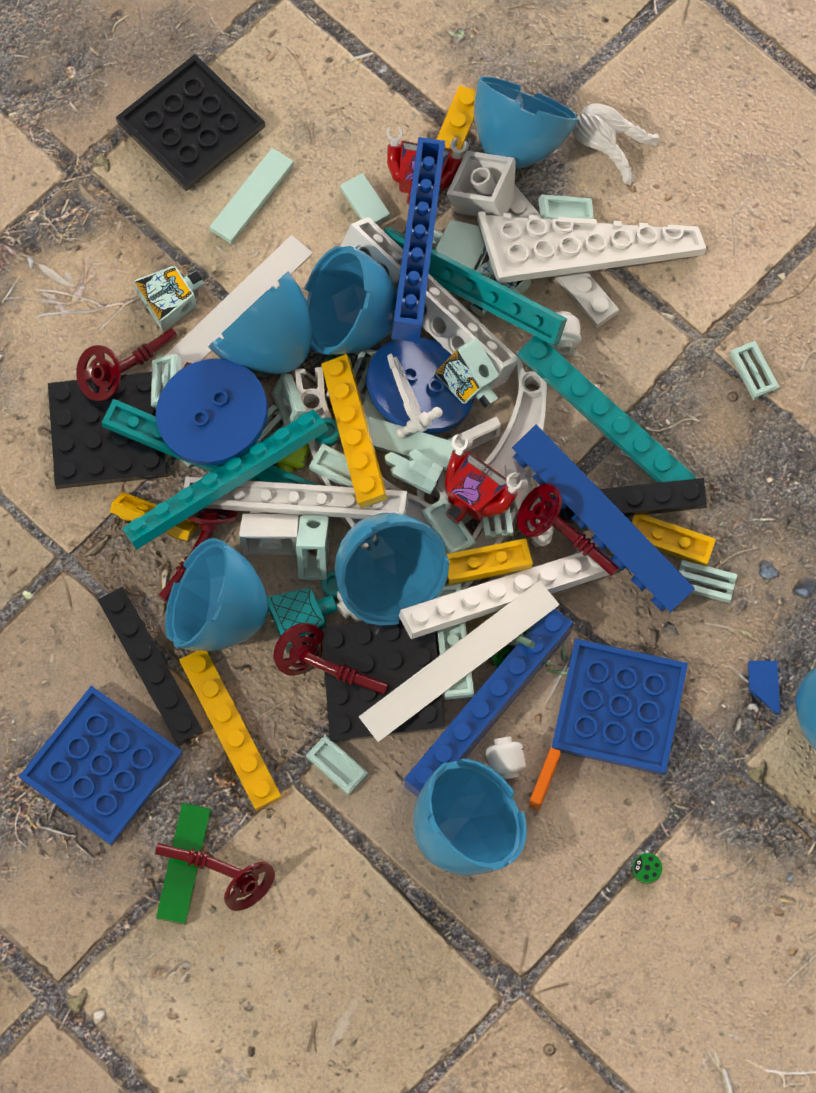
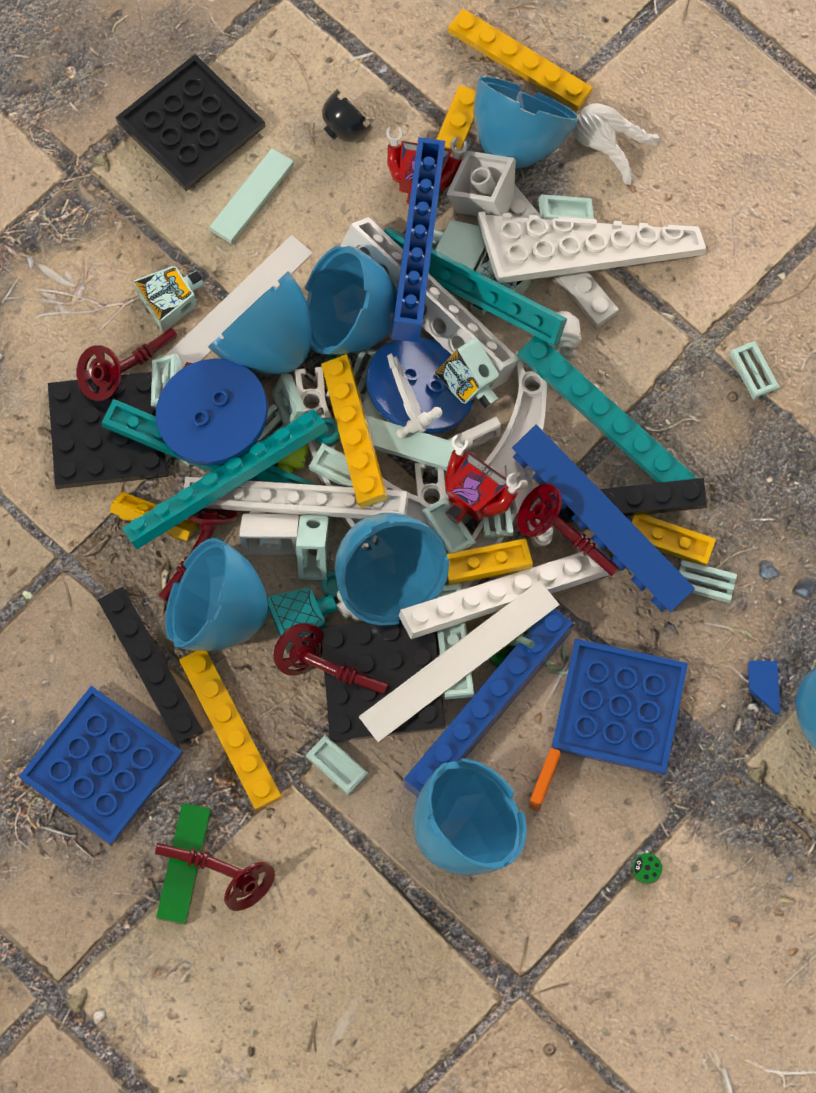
(343, 119): none -> black cylinder
(364, 199): light aqua tile -> none
(417, 472): light aqua rock -> none
(506, 757): white head -> none
(520, 59): none -> yellow plate

